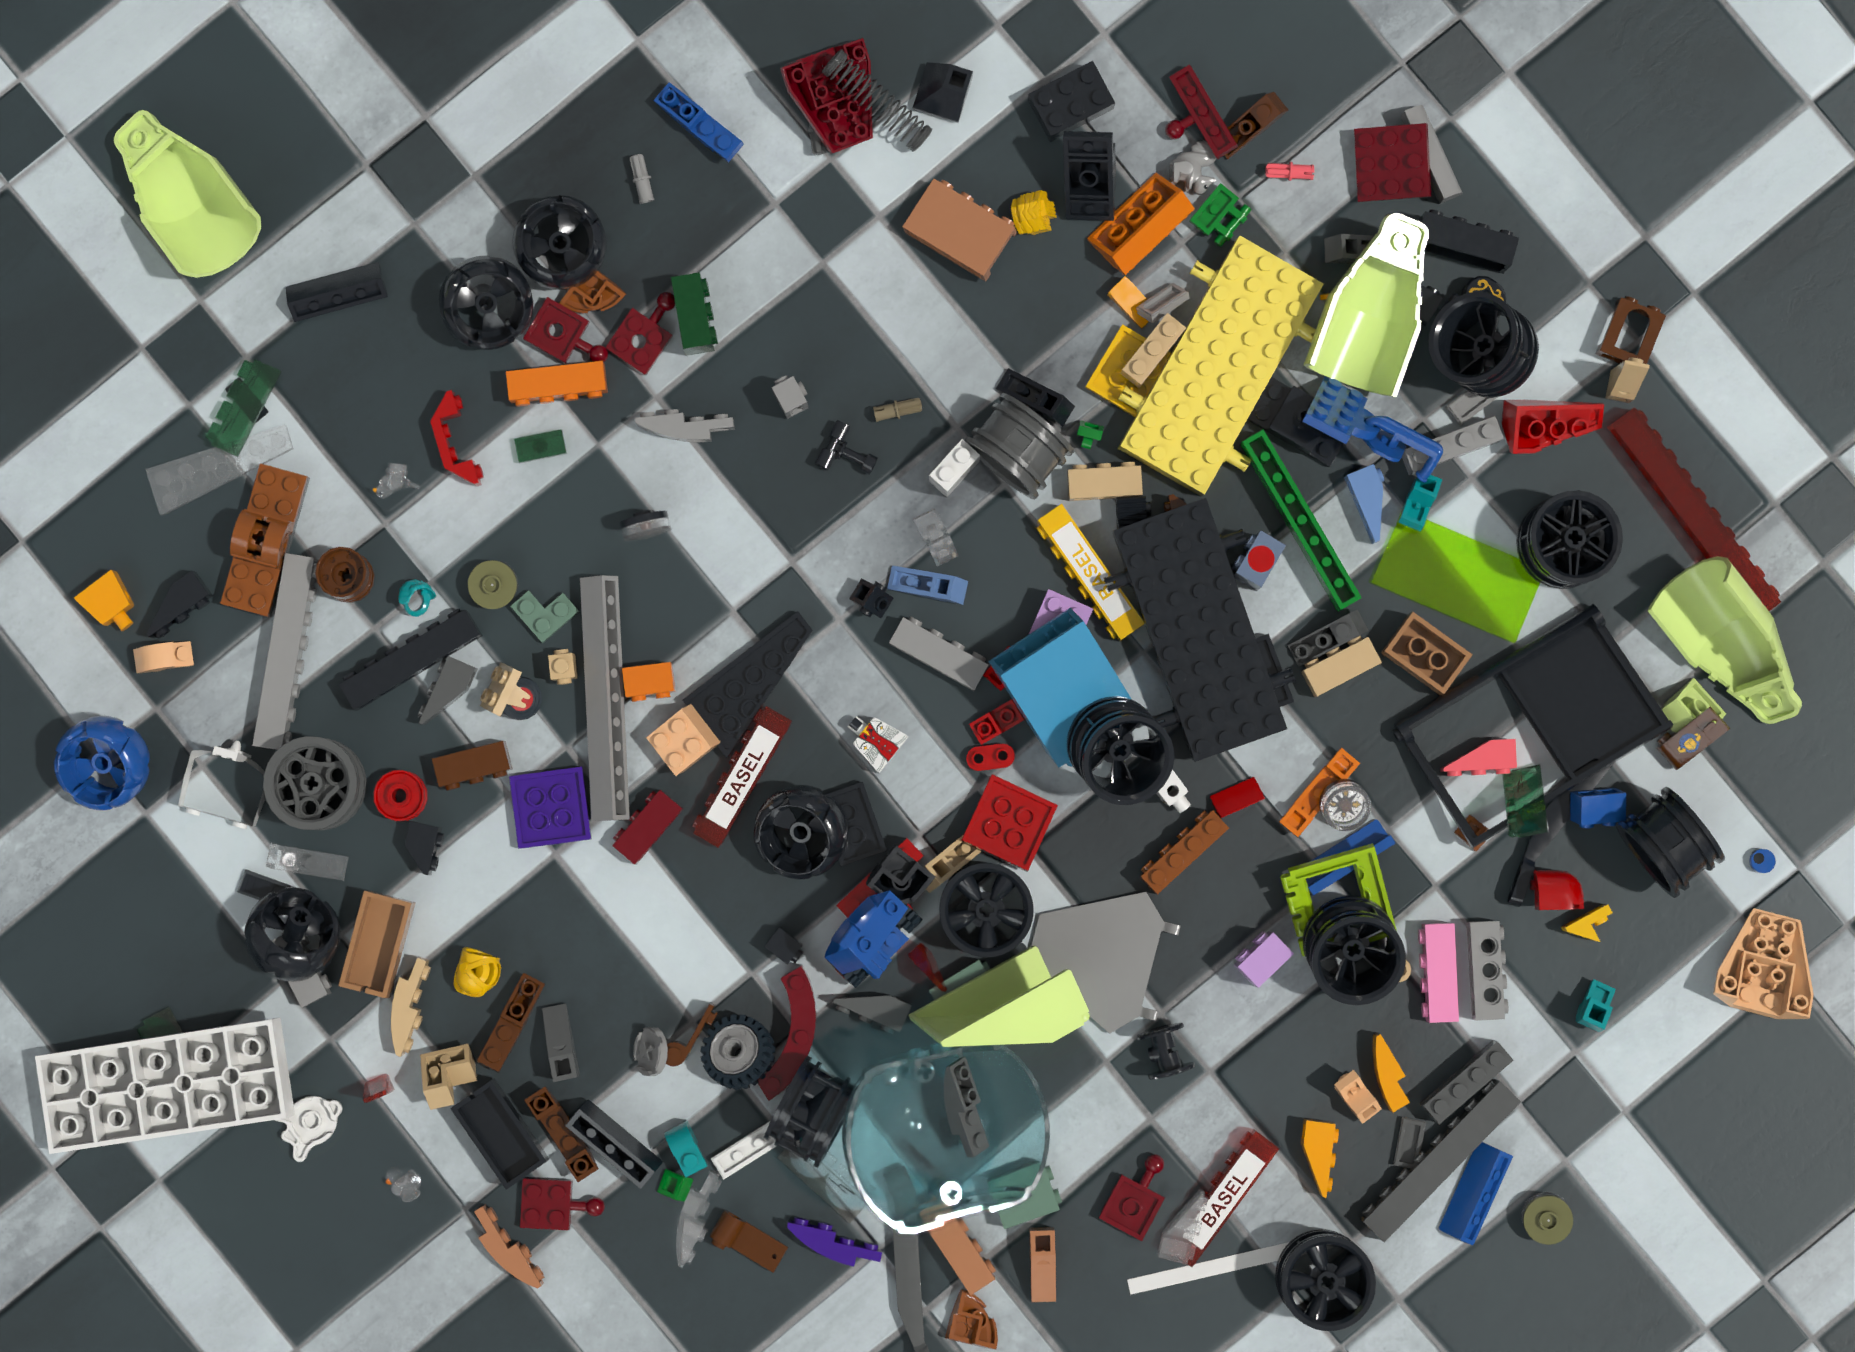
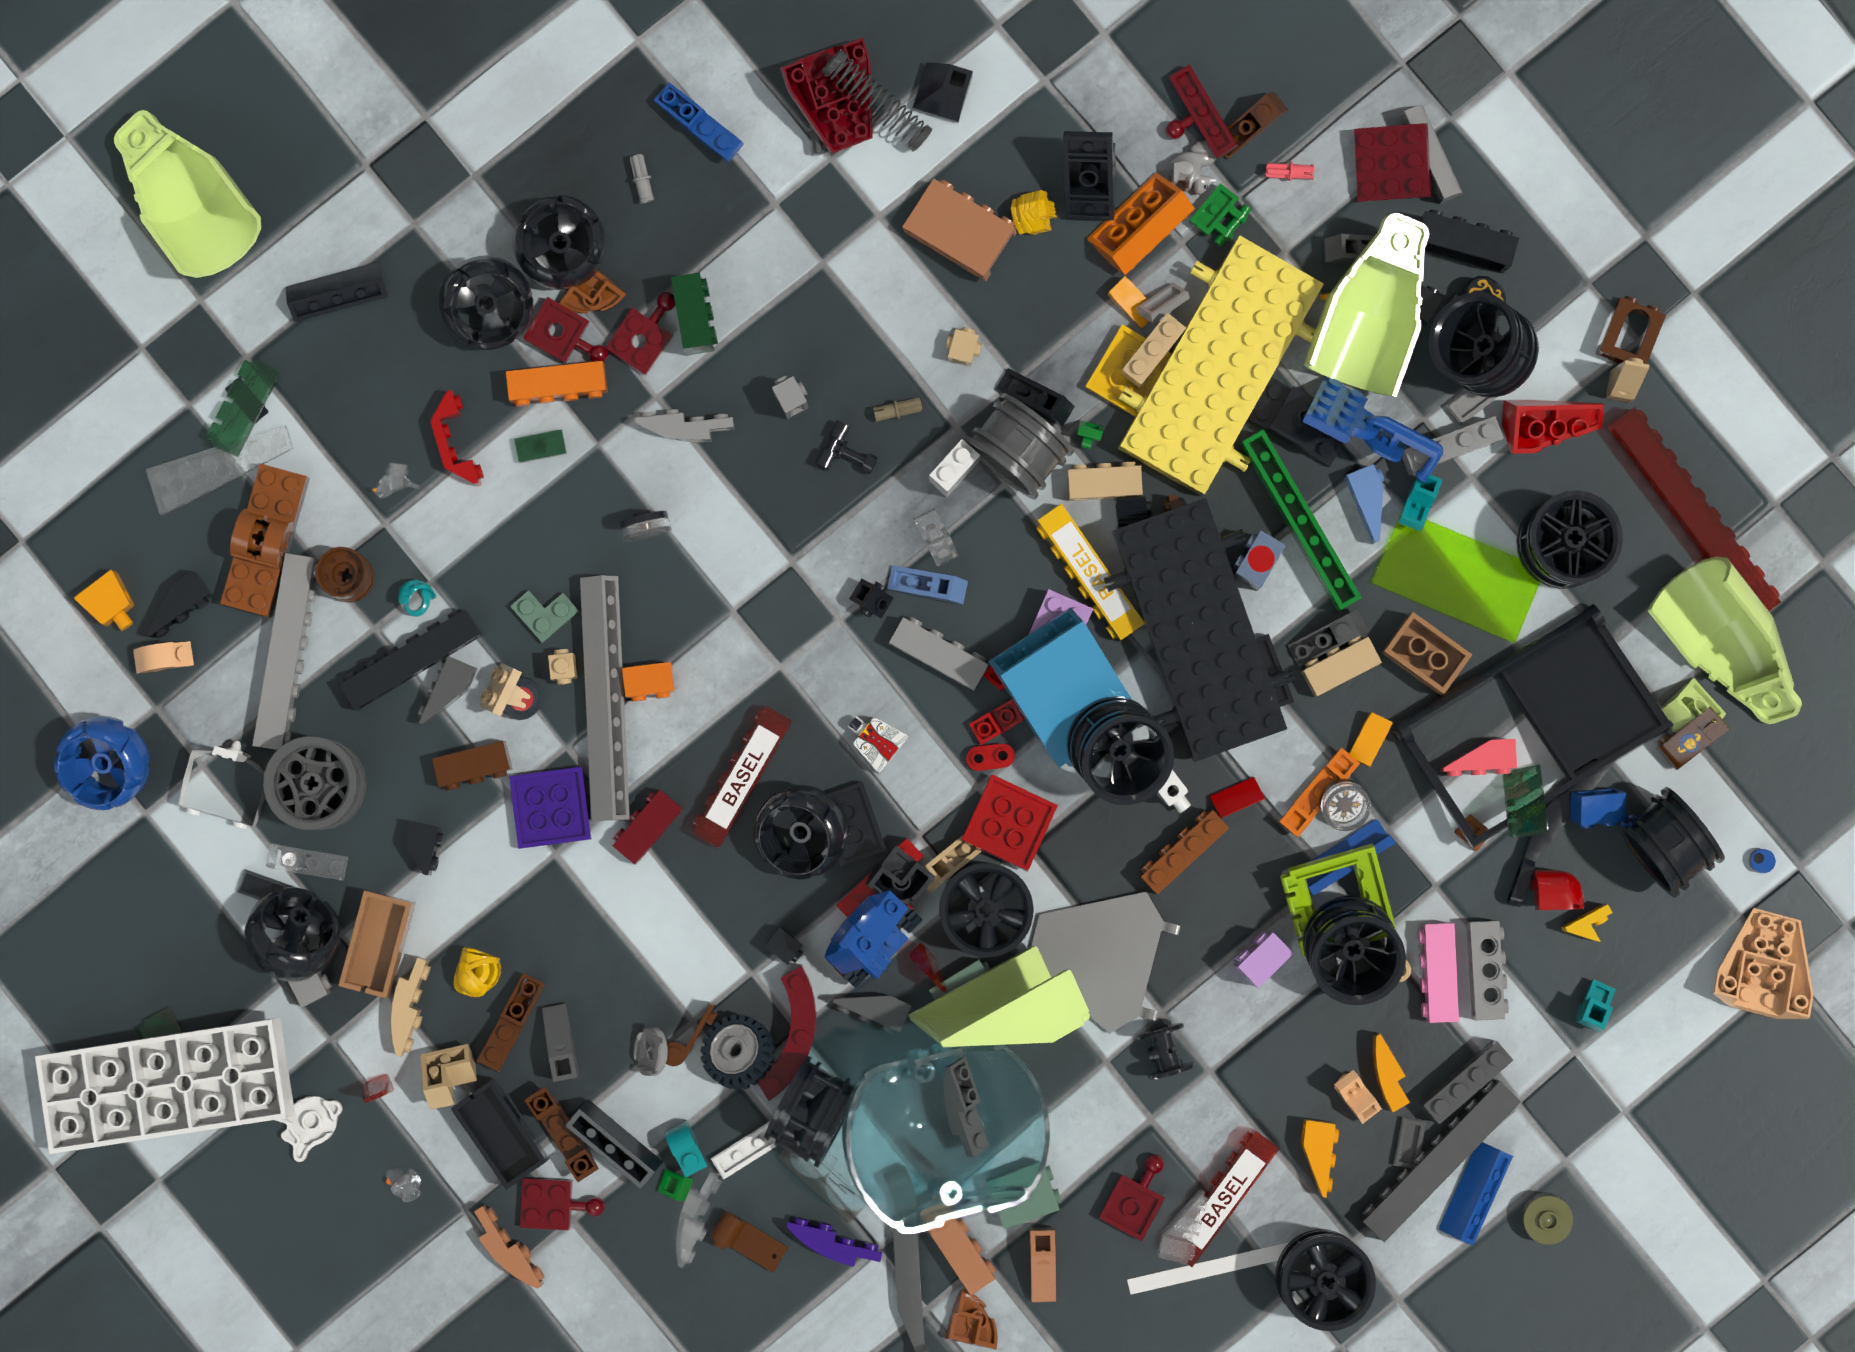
(415, 795): red wheel -> none
(493, 584): olive piece -> none
(683, 739): light nougat brick -> none
(741, 688): black wing -> none
(963, 346): none -> tan brick
(1071, 101): black brick -> none
(1370, 738): none -> light orange slope

